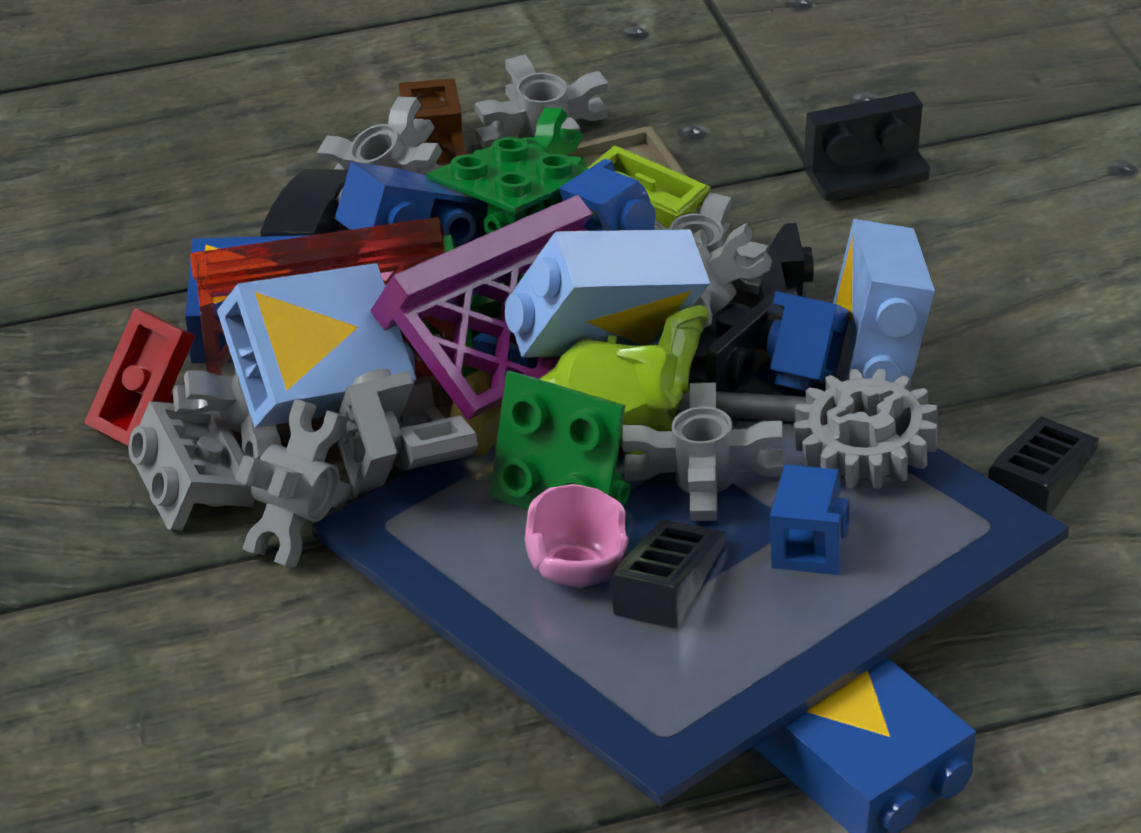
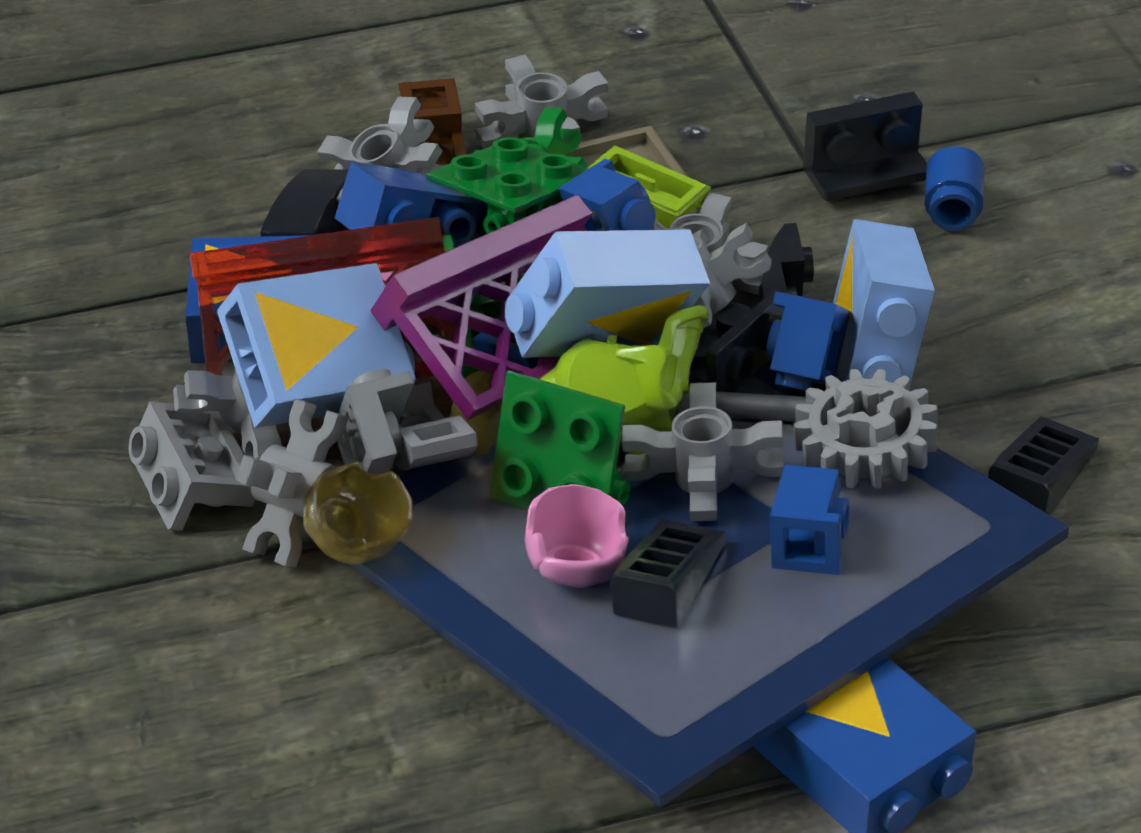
(139, 372): red slope -> none
(357, 513): none -> clear yellow hair
(954, 188): none -> blue brick

